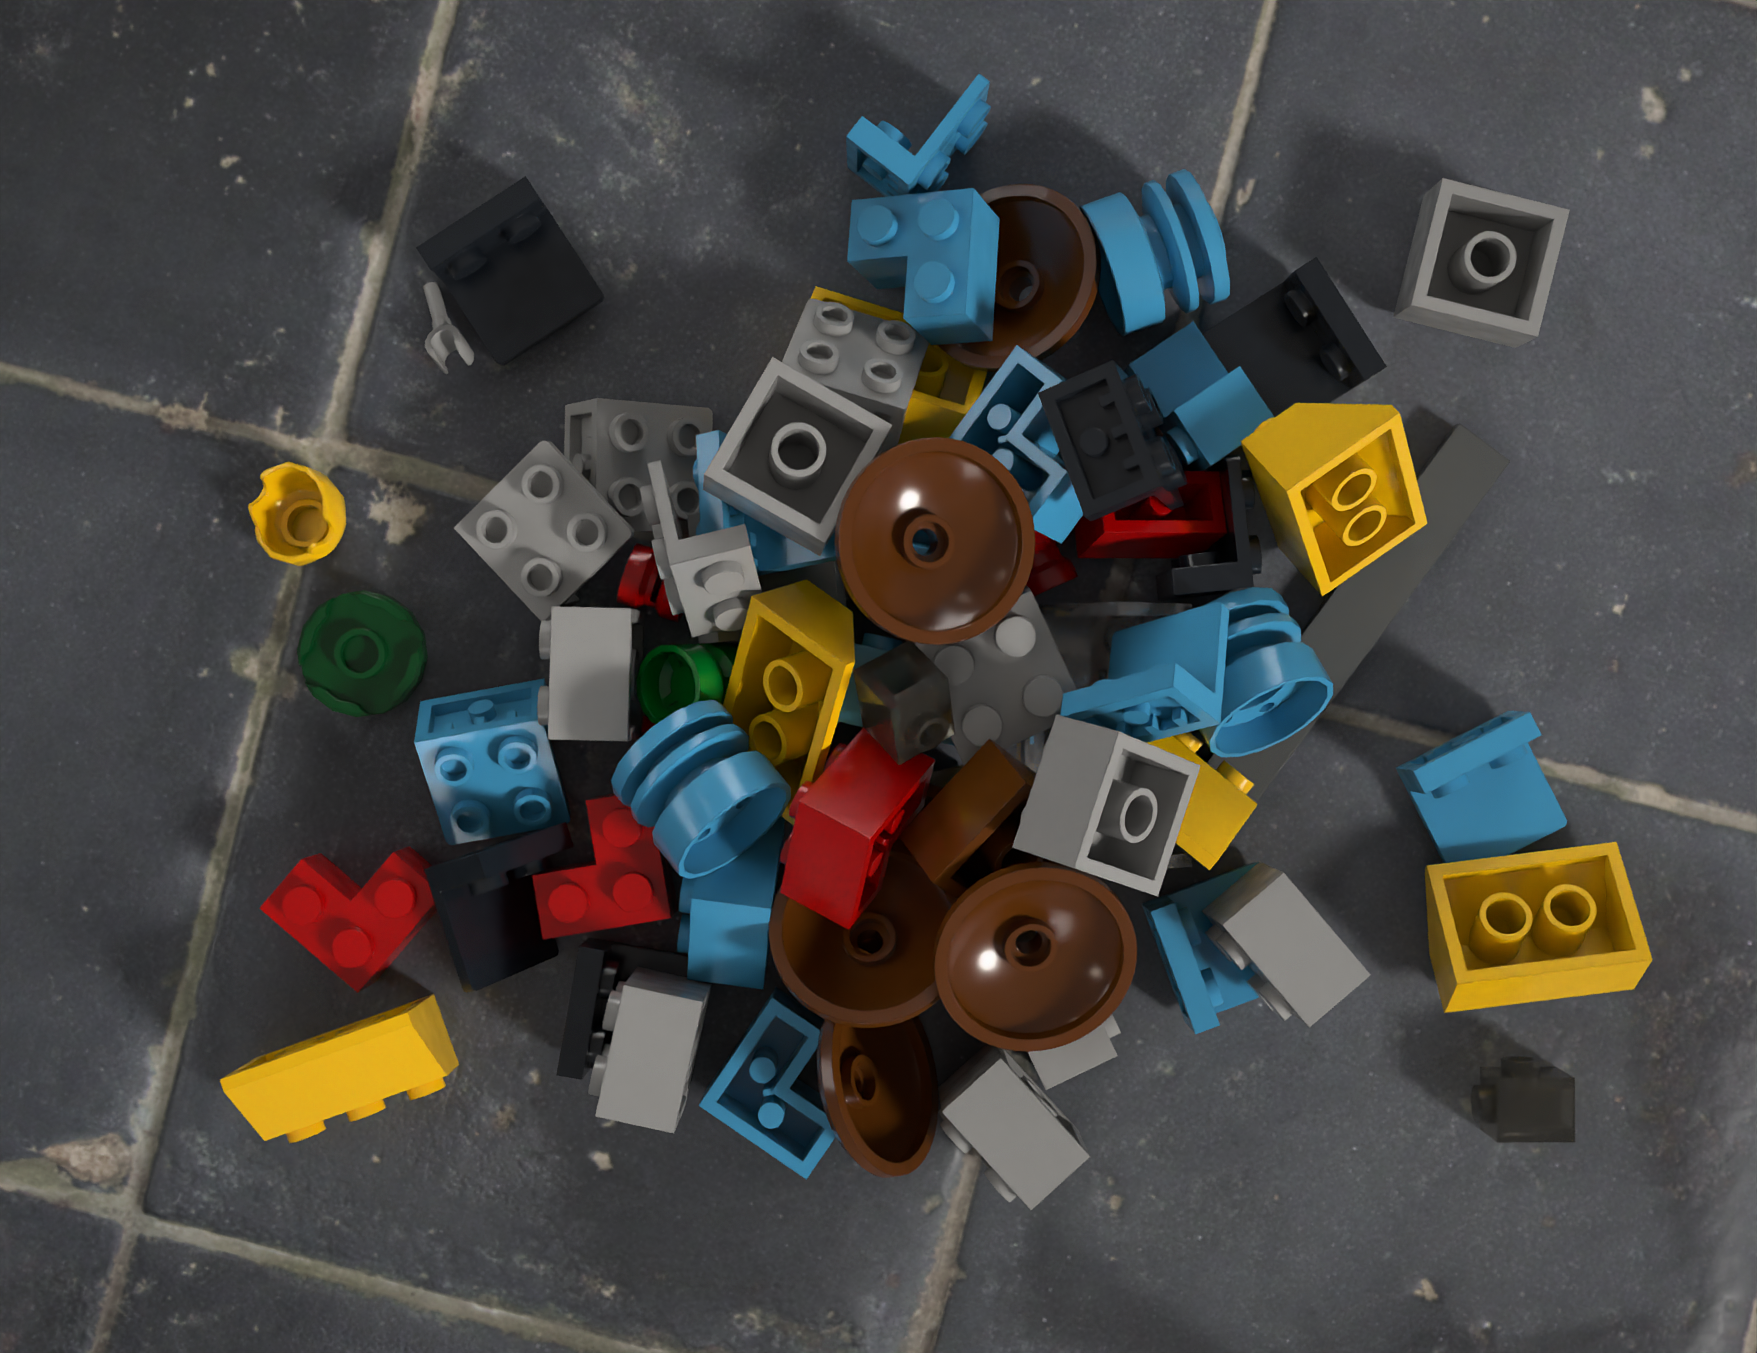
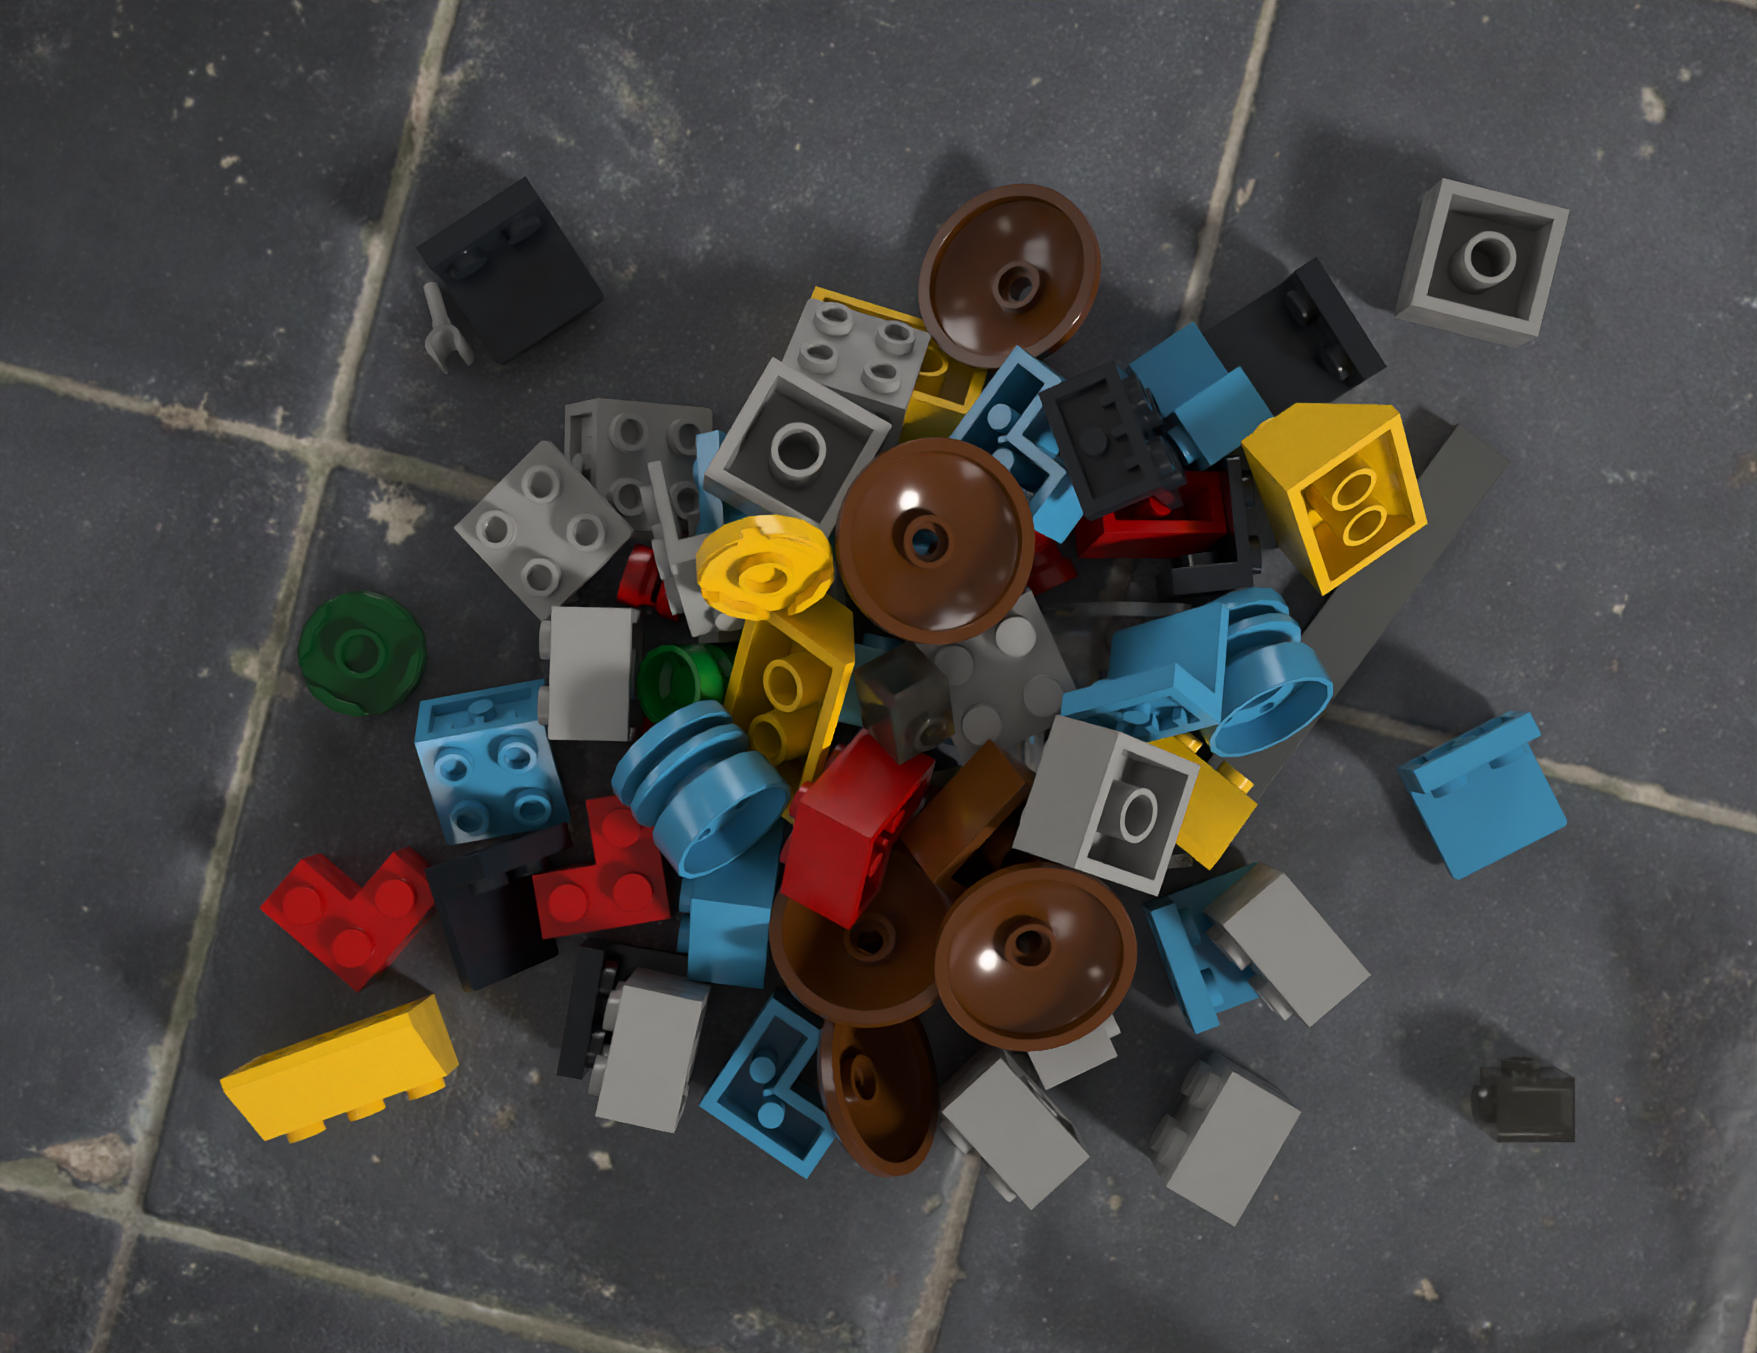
(298, 514): yellow hair -> none
(764, 566): none -> yellow tile
(882, 154): dark azure bracket -> none
(937, 249): dark azure brick -> none
(1168, 247): dark azure wheel -> none
(1222, 1136): none -> light grey brick
(1533, 927): yellow slope -> none

